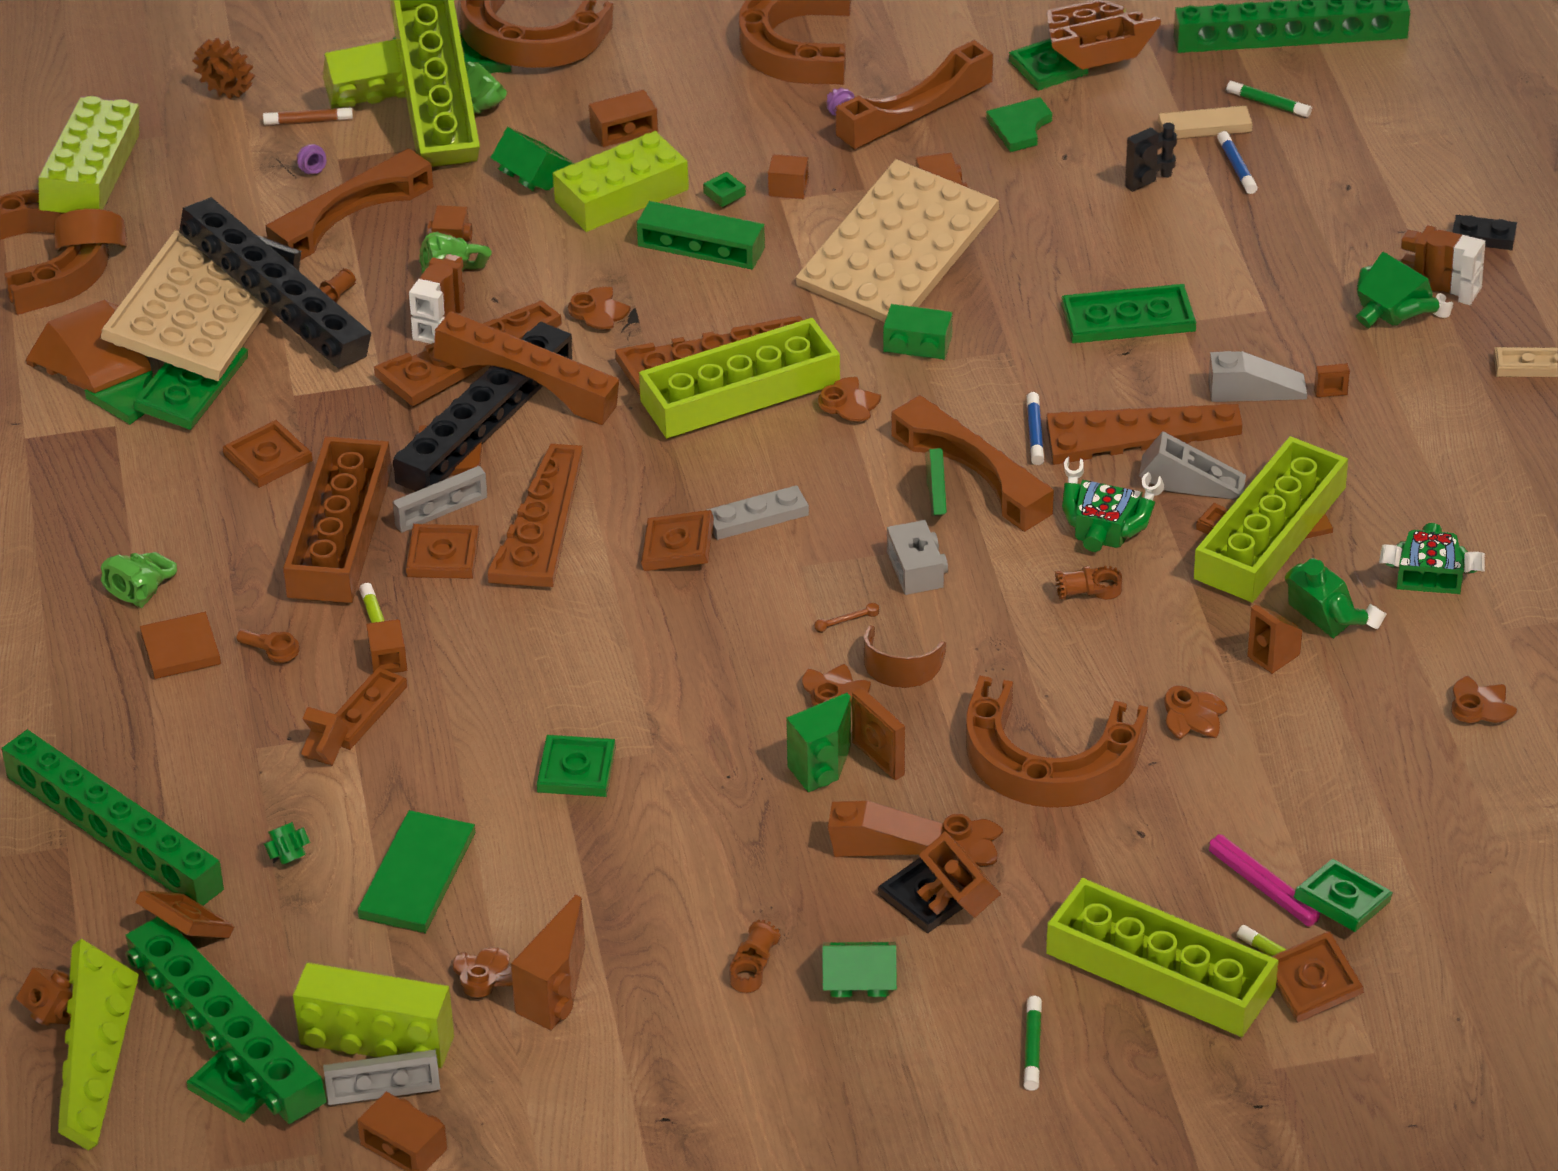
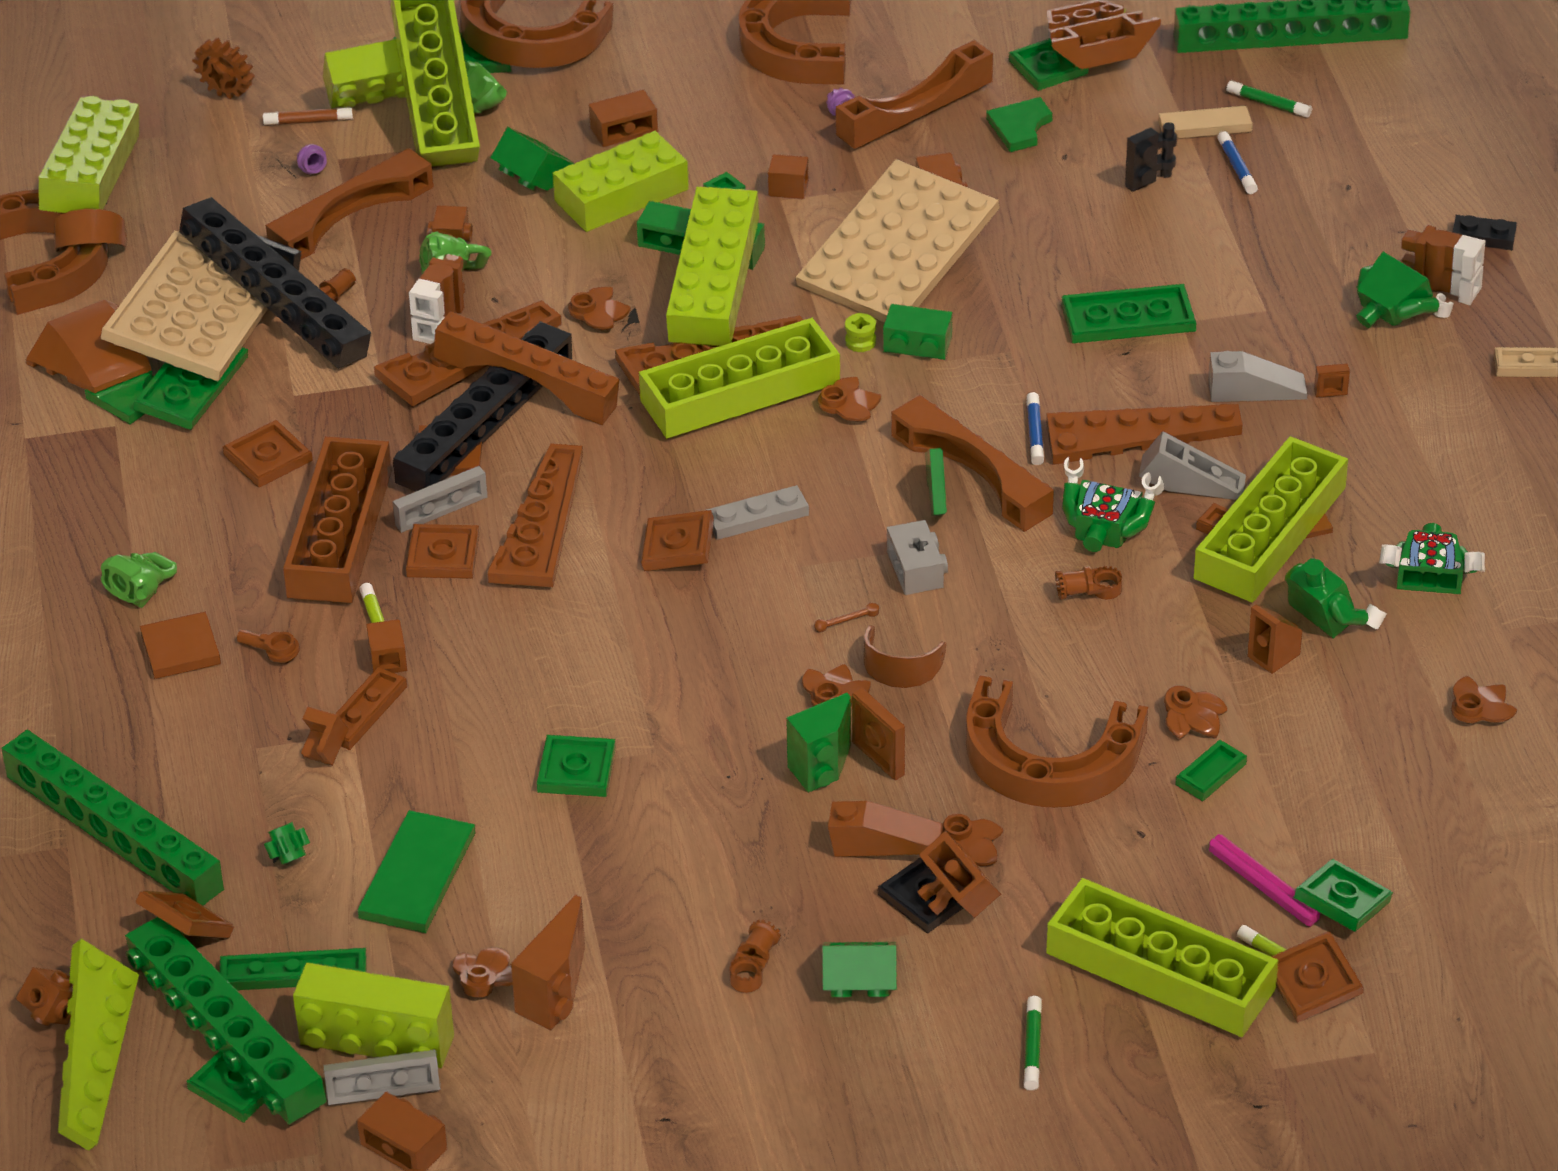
(285, 968): none -> green tile
(713, 266): none -> lime brick
(860, 332): none -> lime wheel
(1211, 770): none -> green tile

